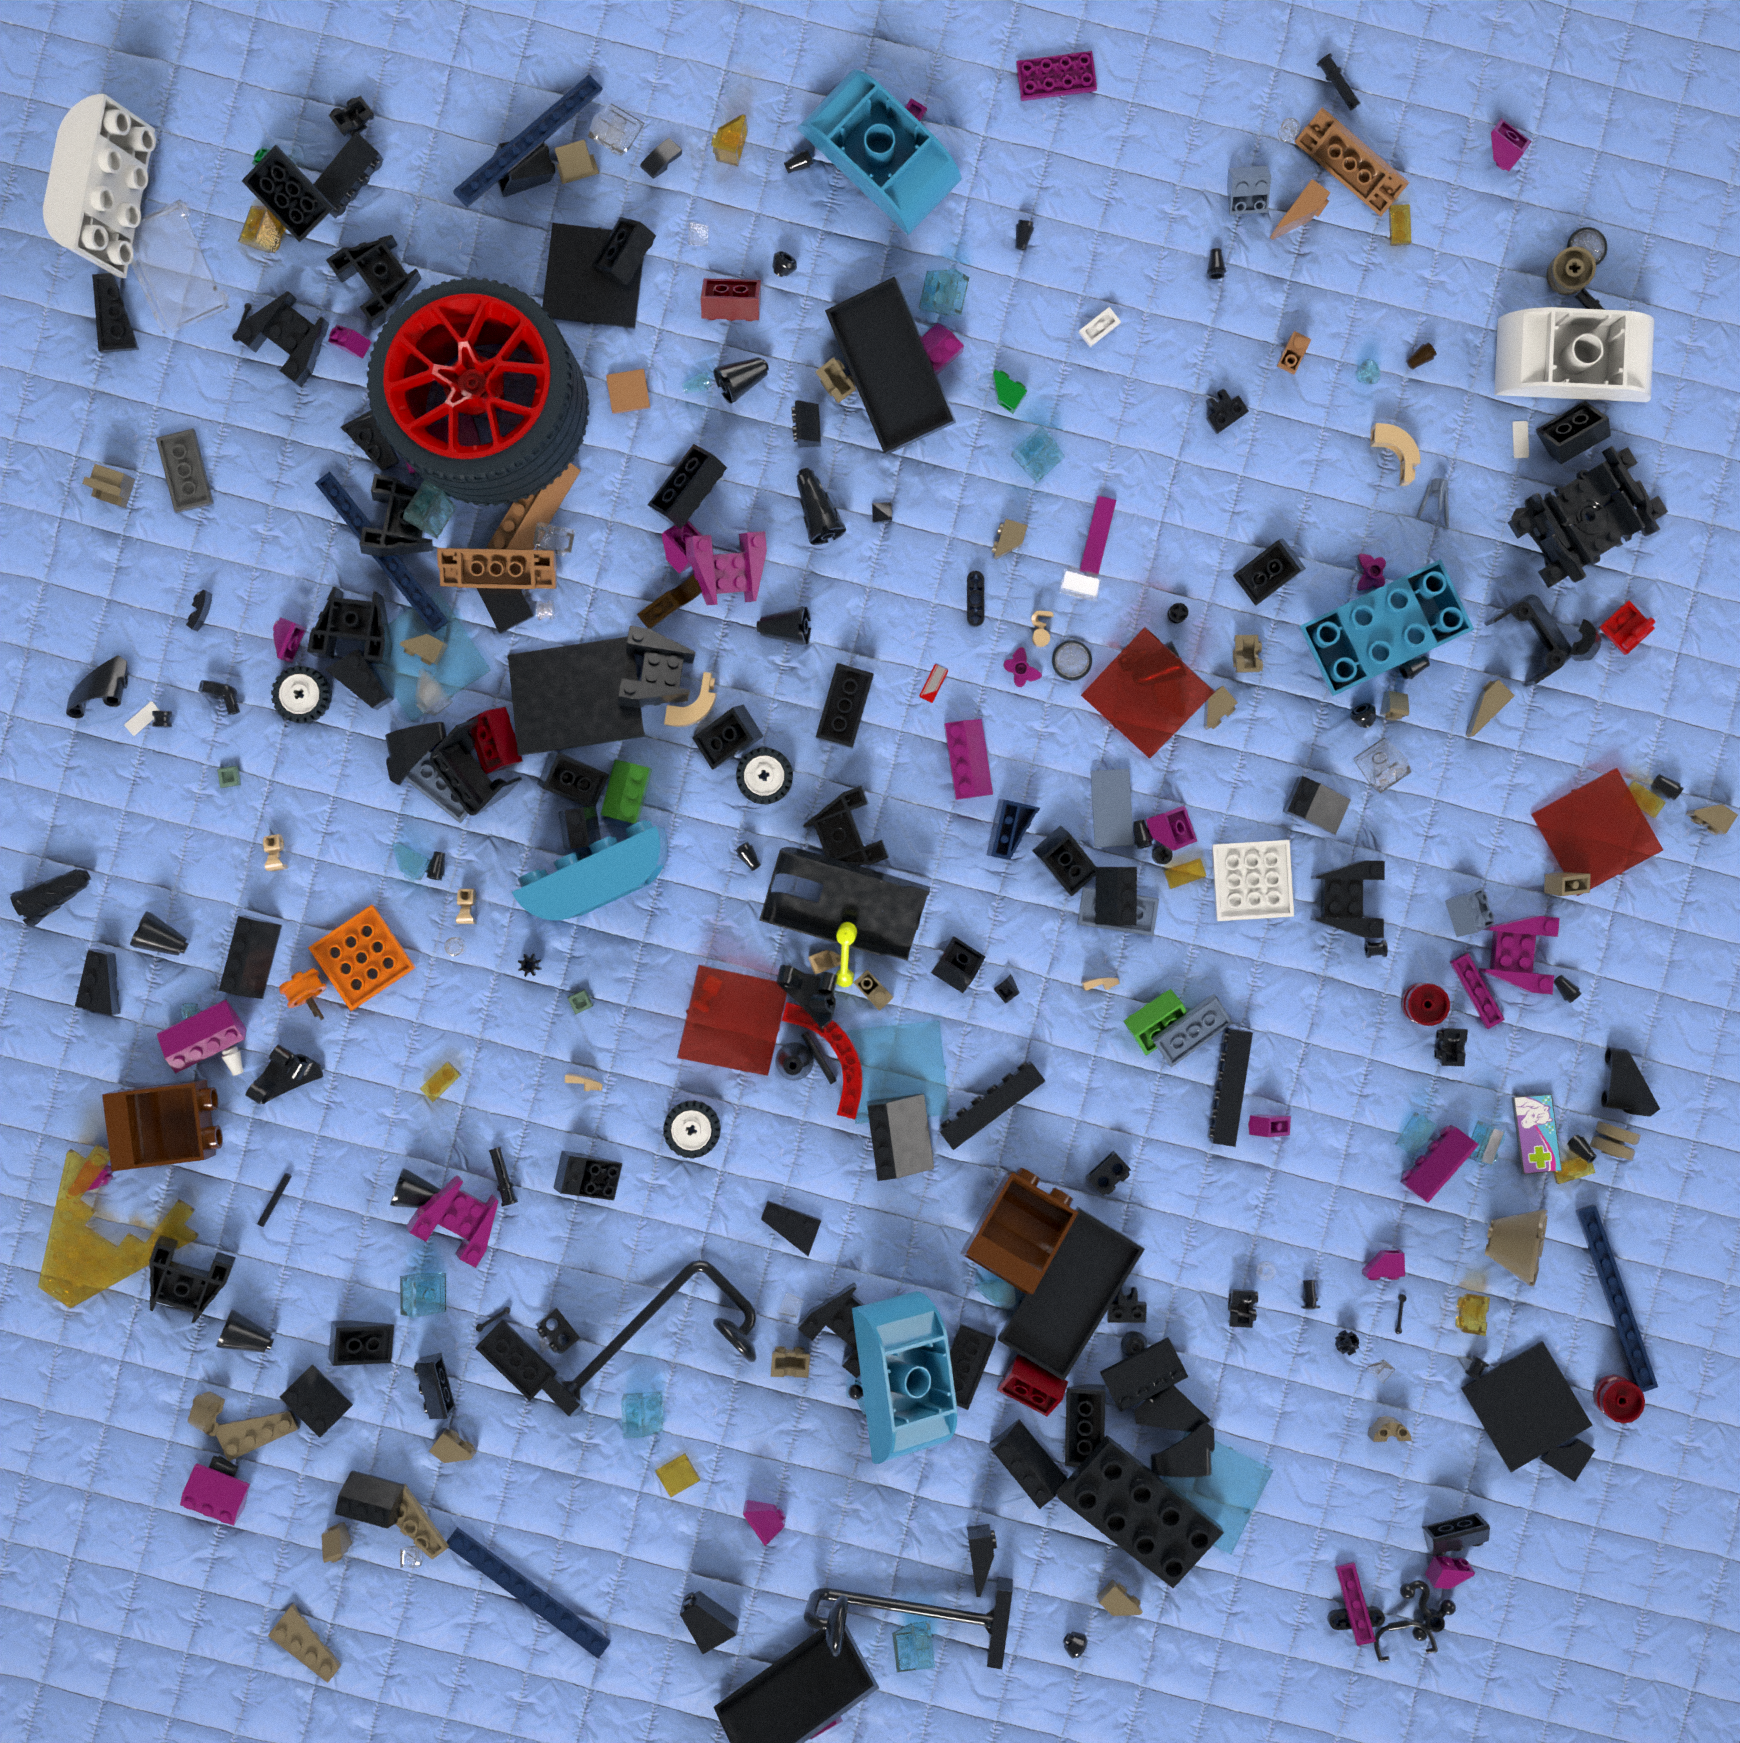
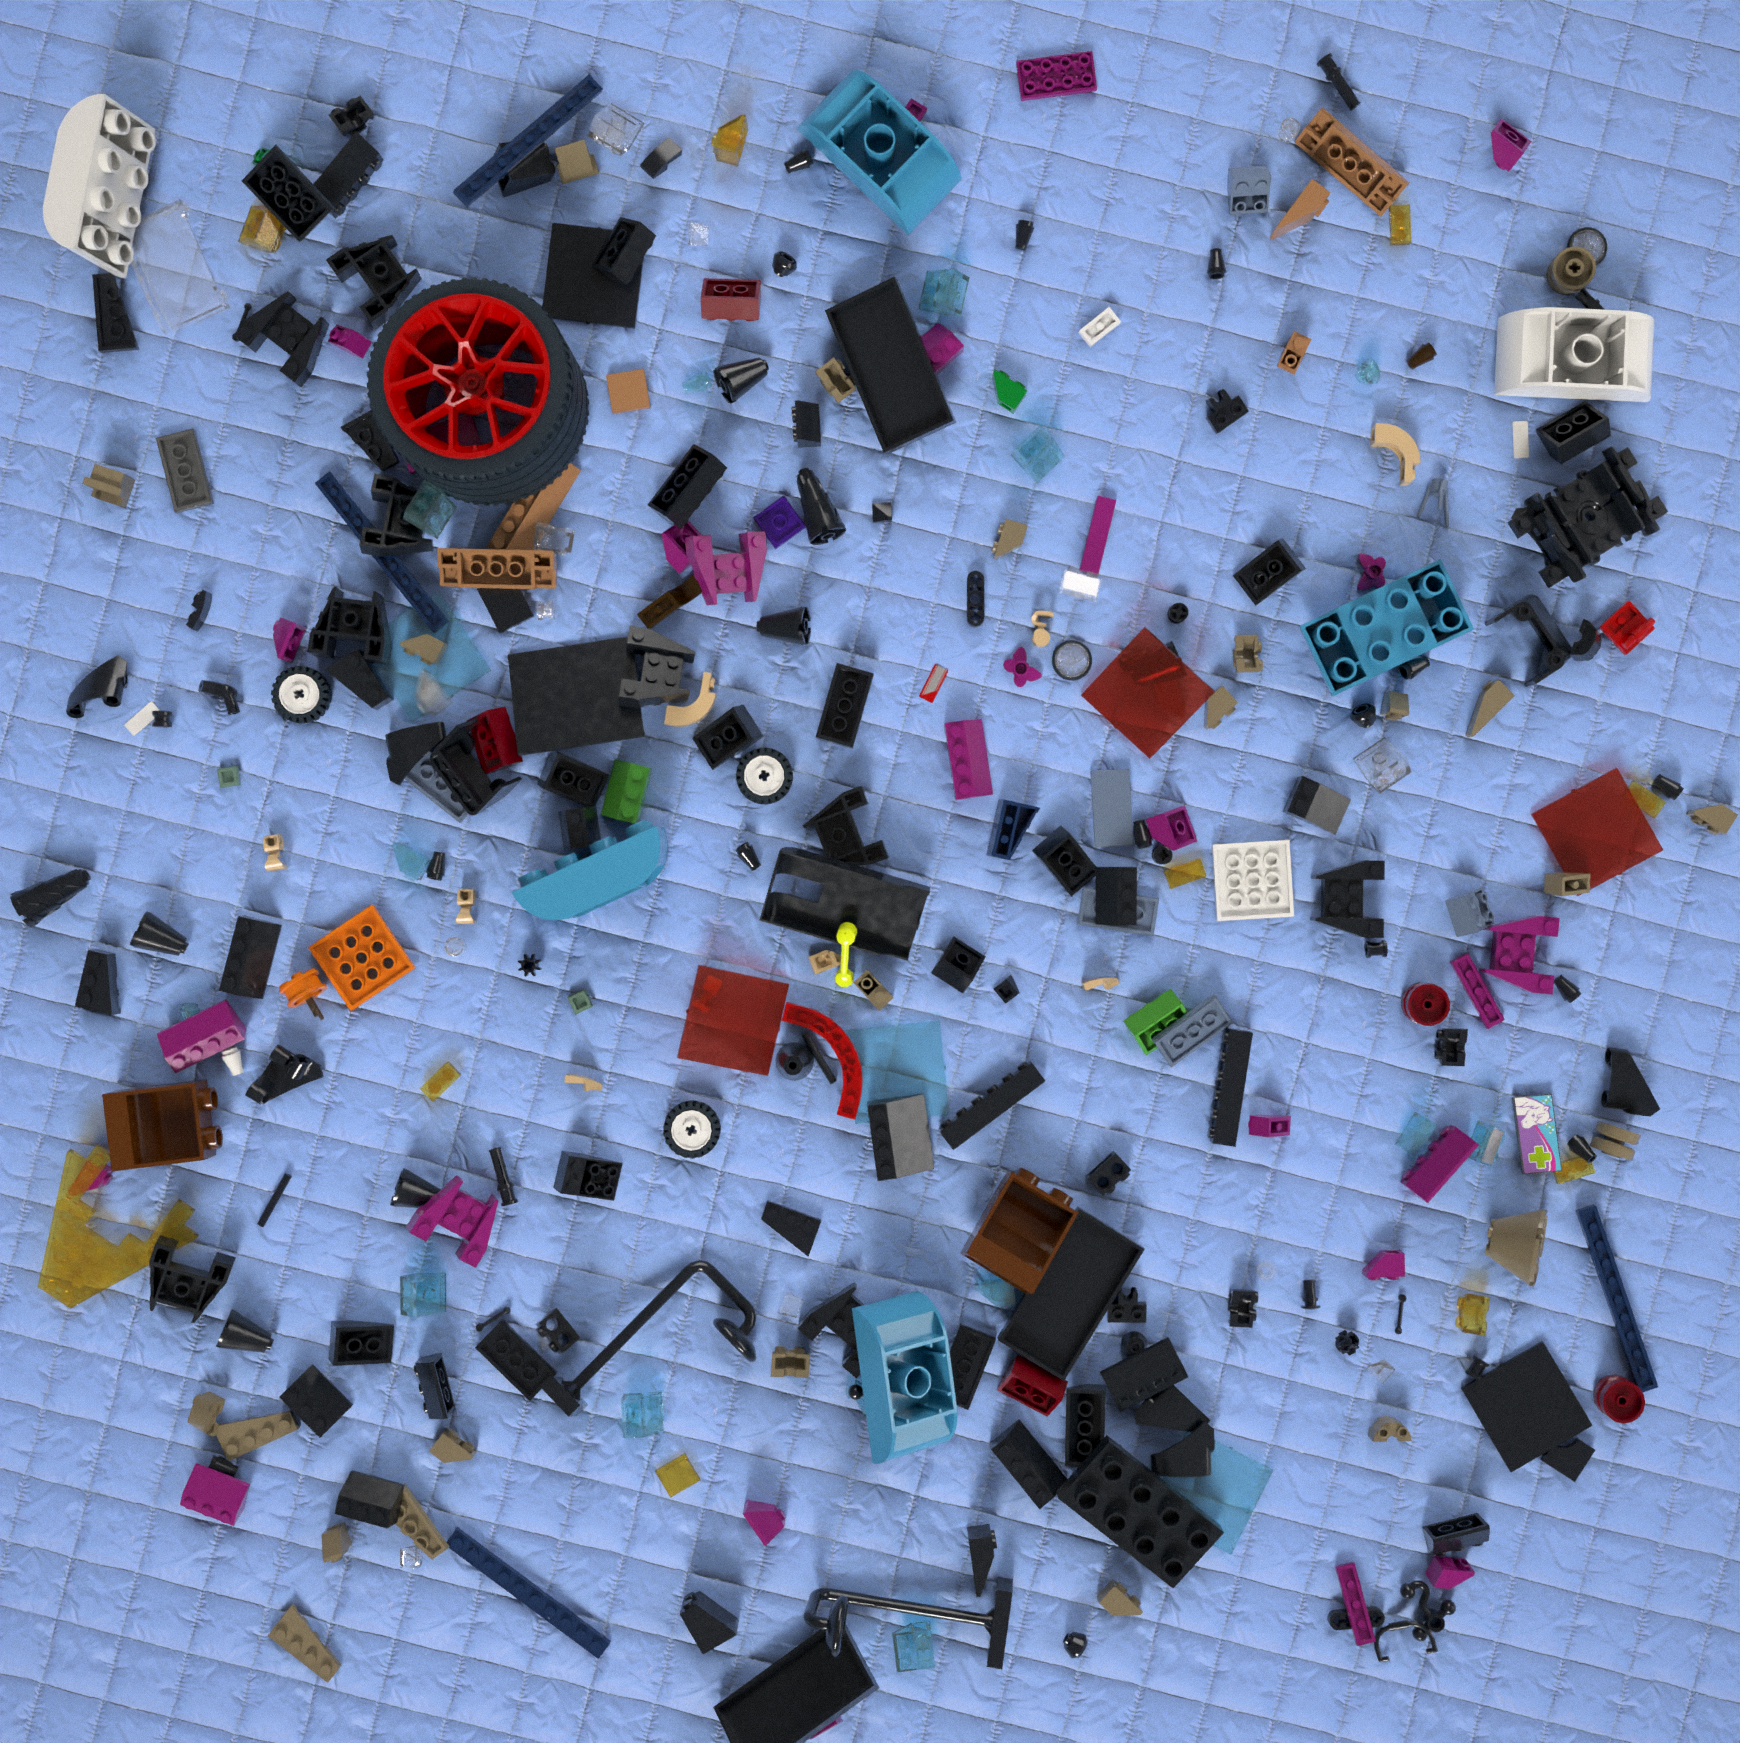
(779, 522): none -> dark purple tile
(811, 992): black panel -> none

